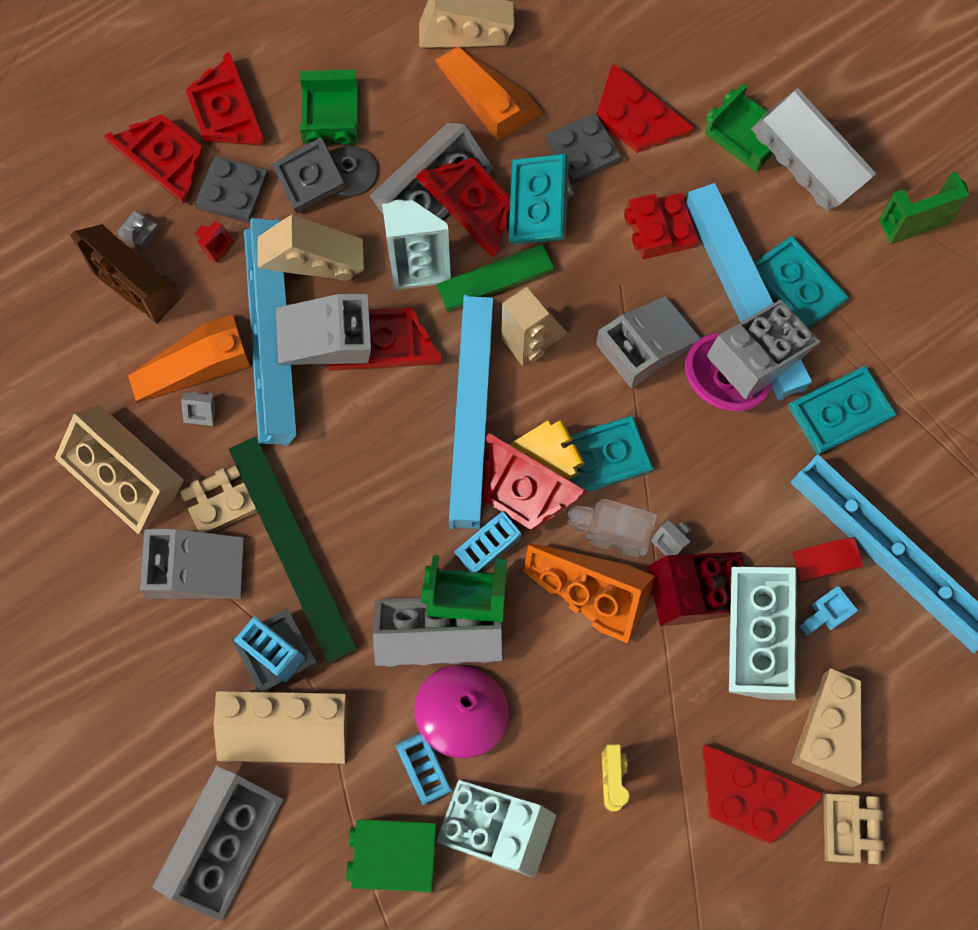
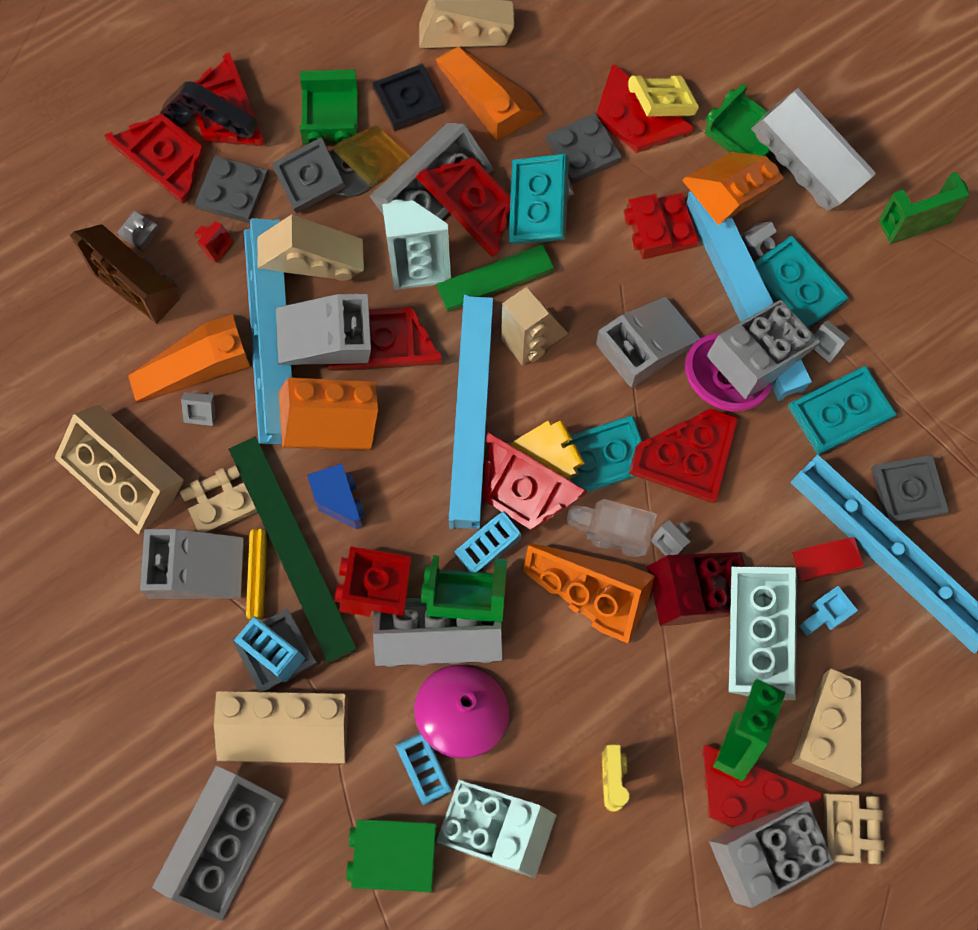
(195, 98): none -> black beam
(256, 573): none -> yellow axle
(327, 414): none -> orange slope
(334, 497): none -> blue slope
(372, 155): none -> clear yellow tile
(373, 582): none -> red plate
(408, 97): none -> black tile
(664, 96): none -> light yellow plate
(688, 455): none -> red plate
(733, 183): none -> orange slope
(750, 730): none -> green panel
(756, 235): none -> light grey tile
(771, 854): none -> light grey slope
(831, 341): none -> light grey tile
(910, 489): none -> dark grey plate

